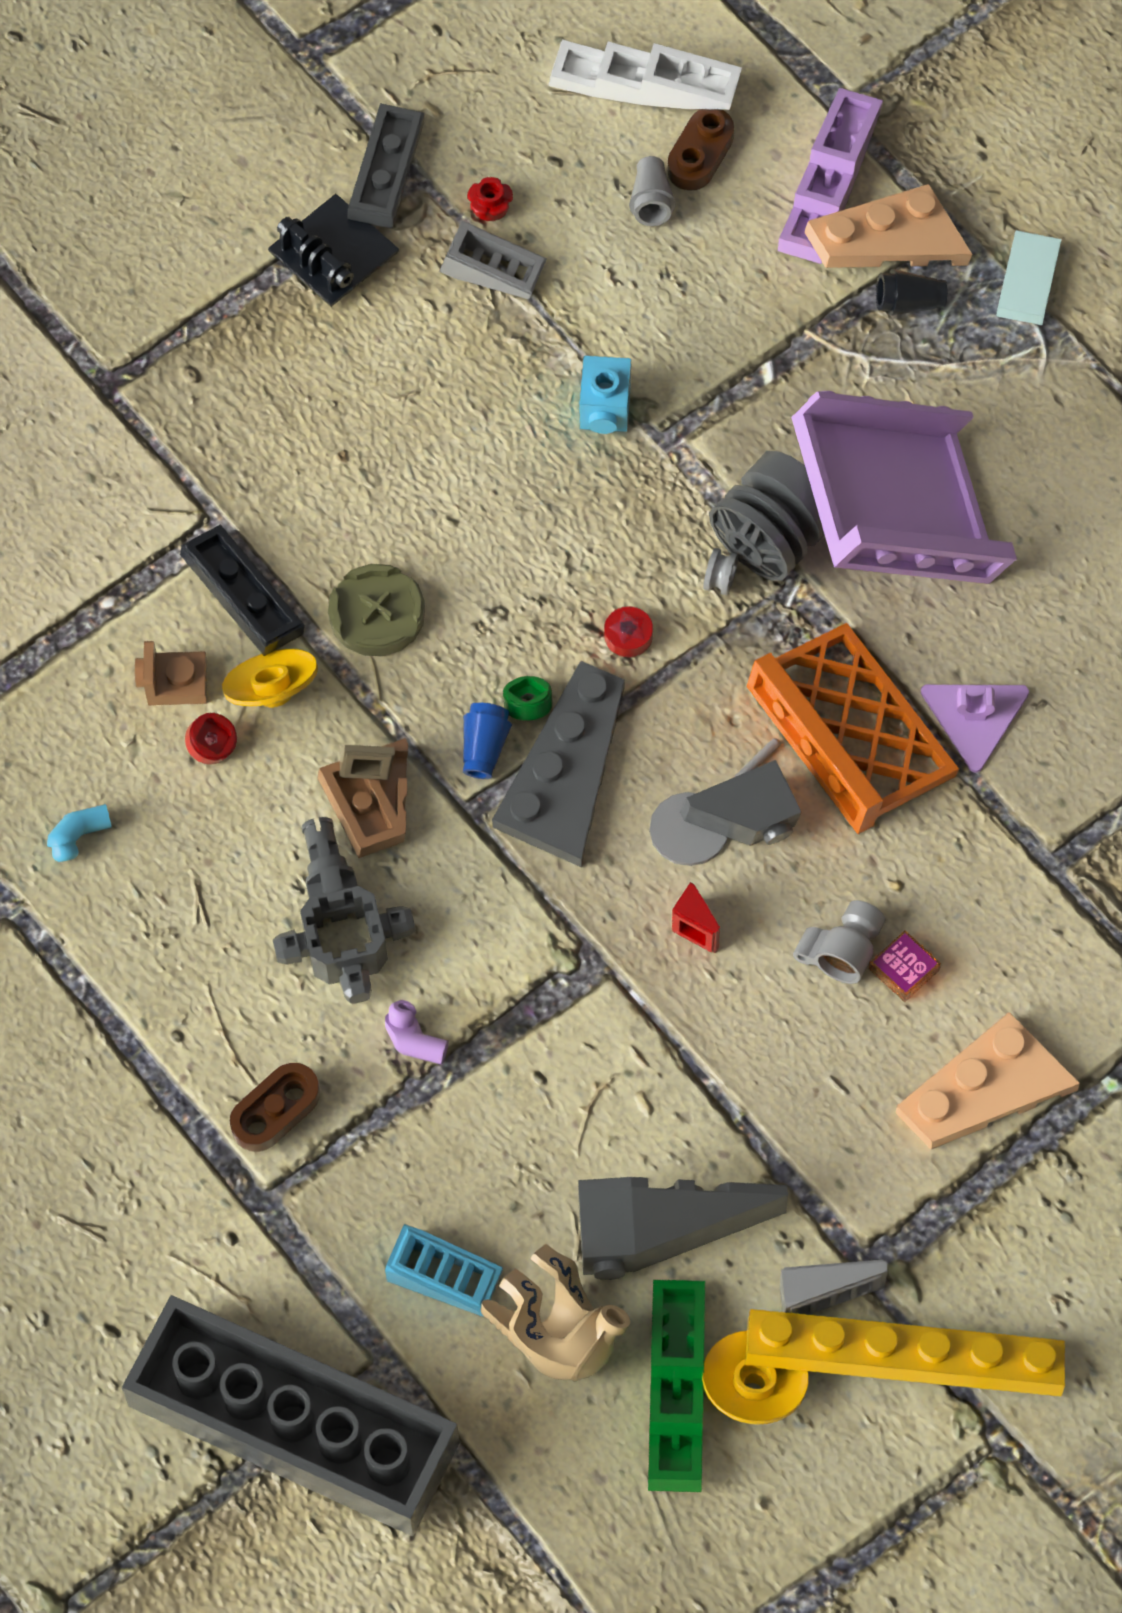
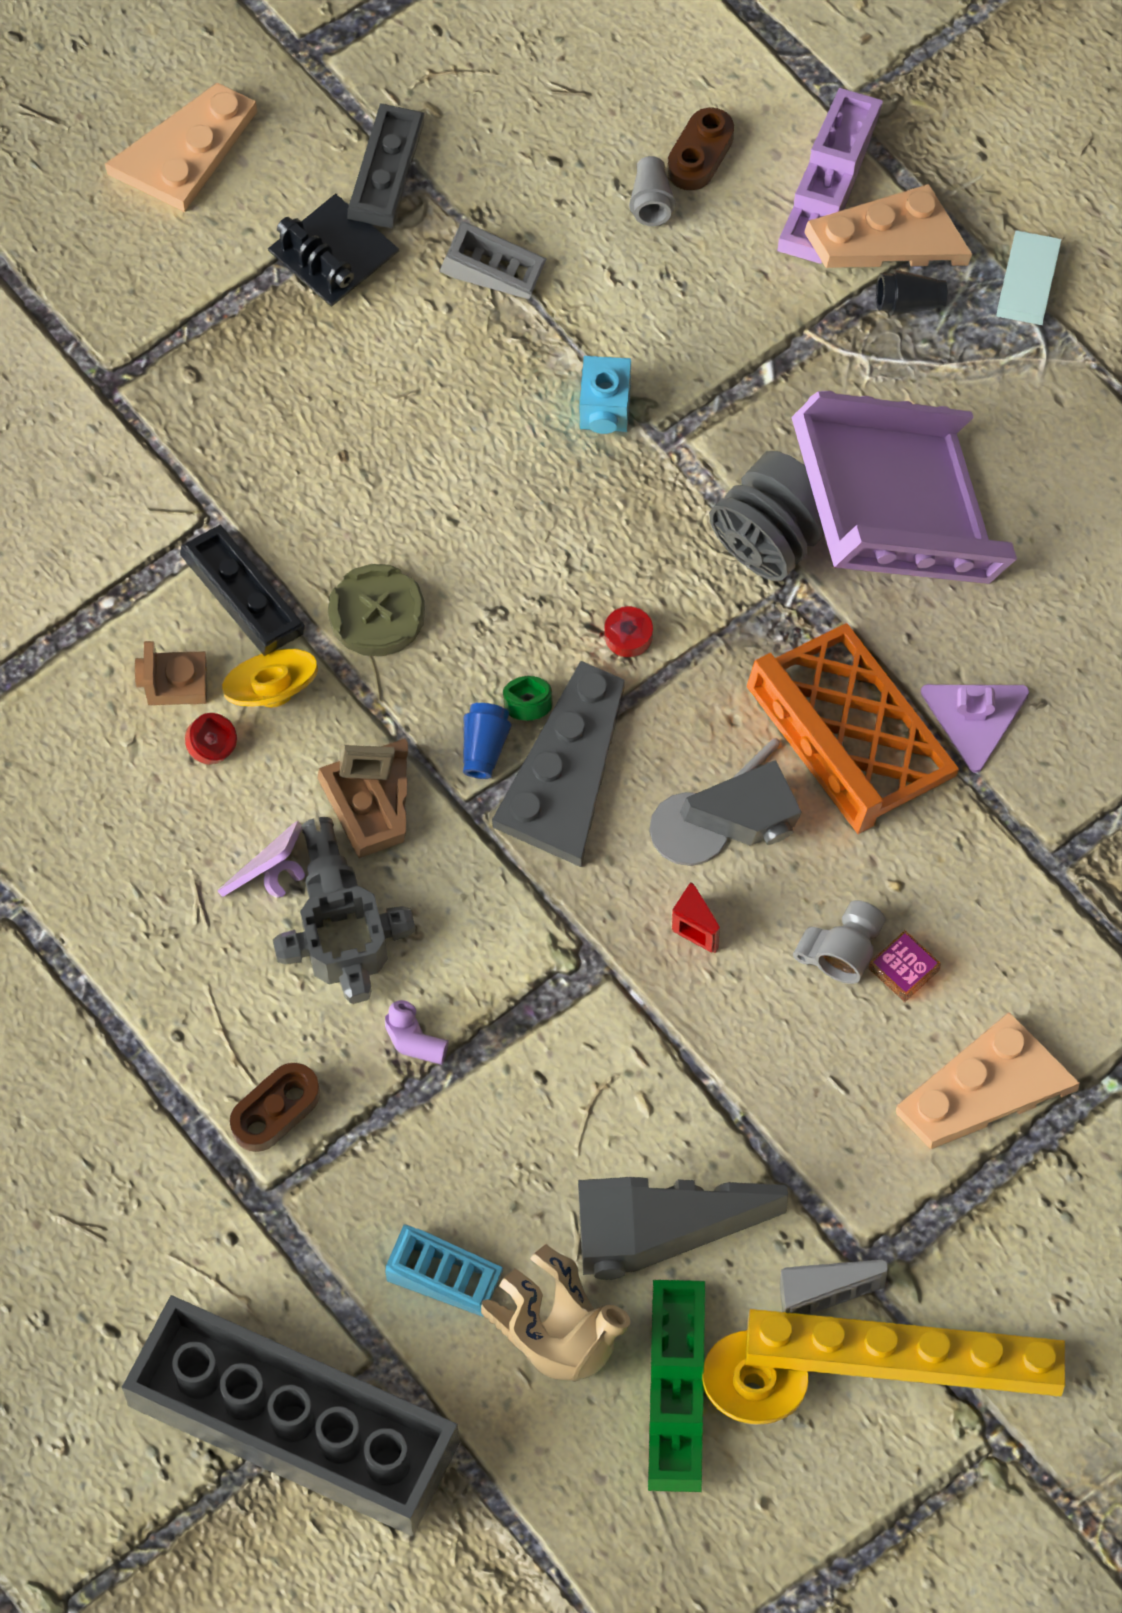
(72, 827): medium azure arm -> none
(185, 148): none -> light nougat wing
(270, 863): none -> lavender piece
(490, 208): red plate -> none
(644, 78): white slope -> none
(720, 571): light grey bush -> none

